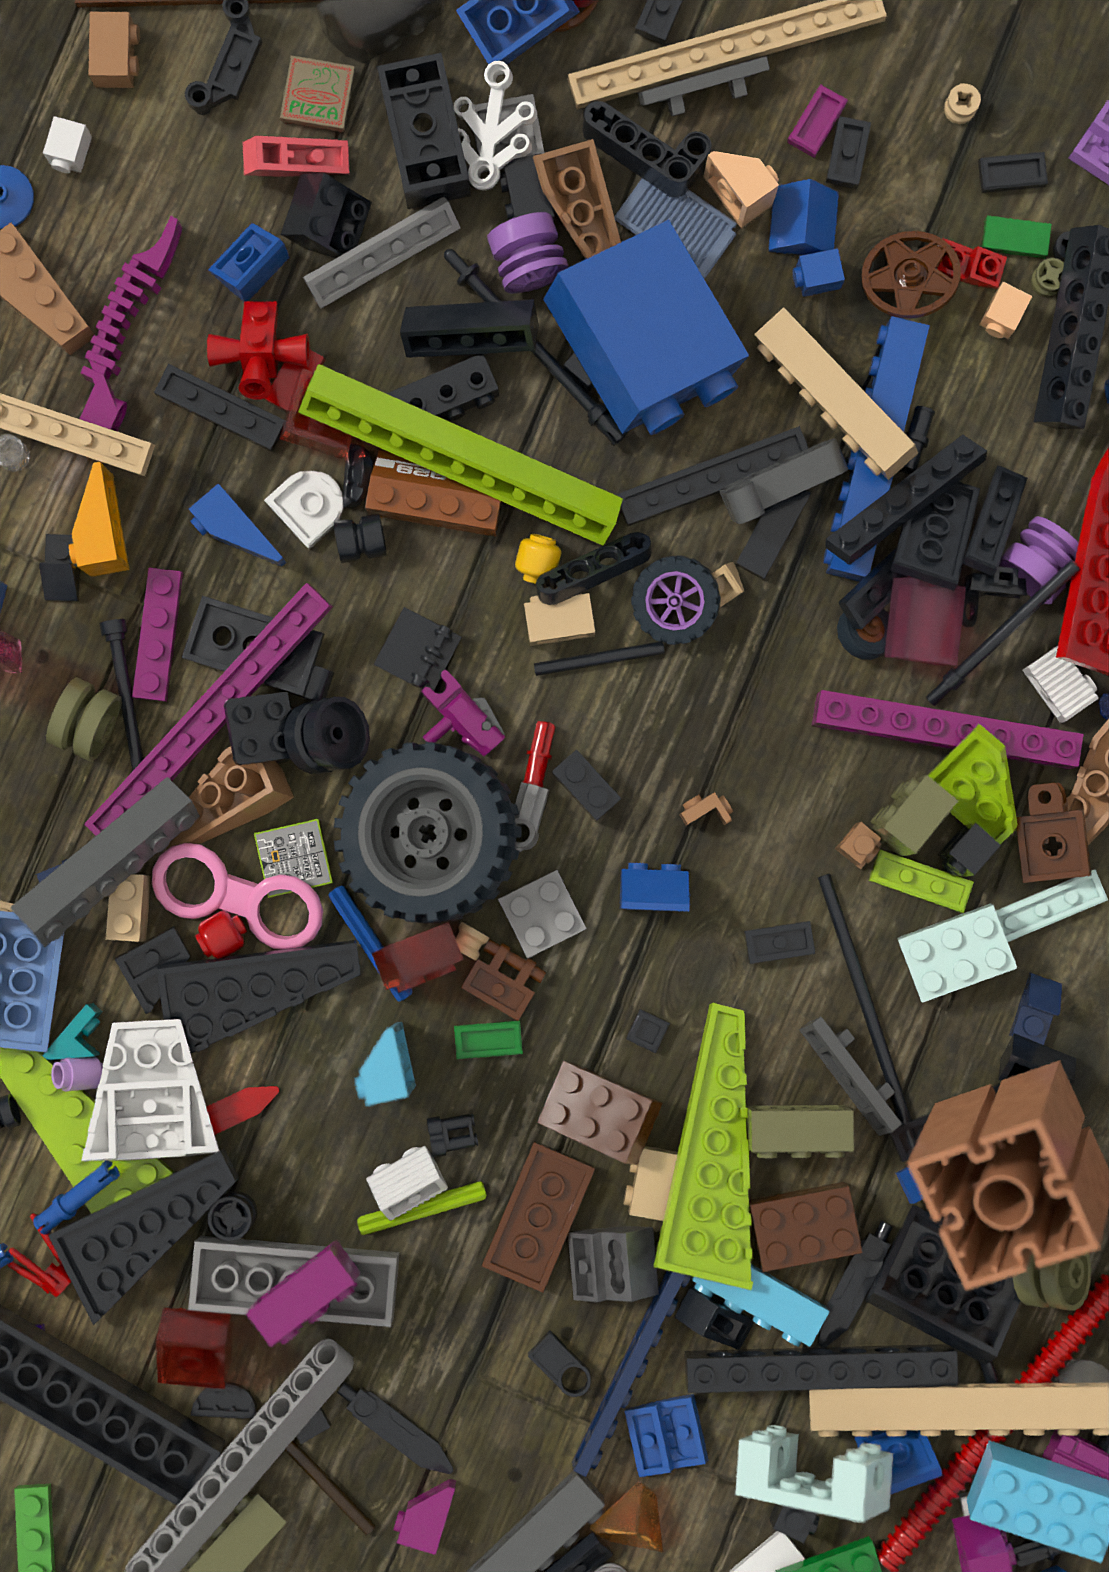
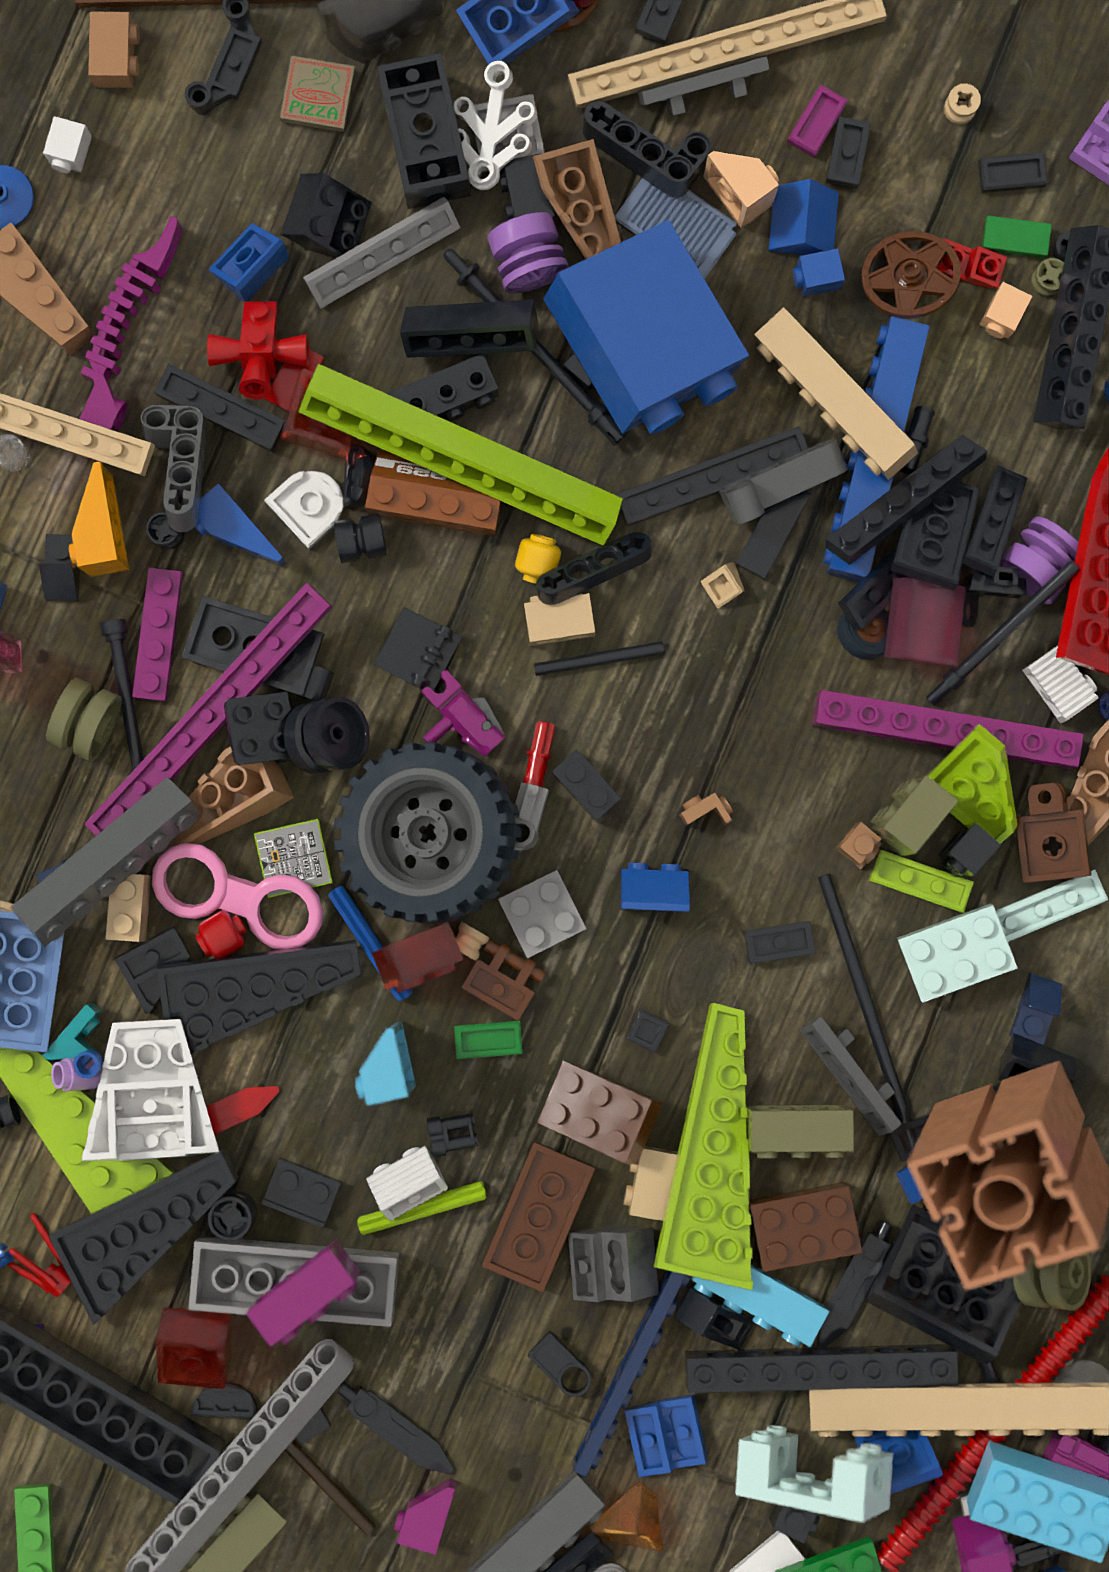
(66, 1205): blue pin -> none
(83, 1059): none -> blue hinge
(158, 528): none -> black wheel
(181, 439): none -> dark grey beam
(294, 156): coral slope -> none
(301, 1192): none -> black plate
(643, 603): black wheel -> none

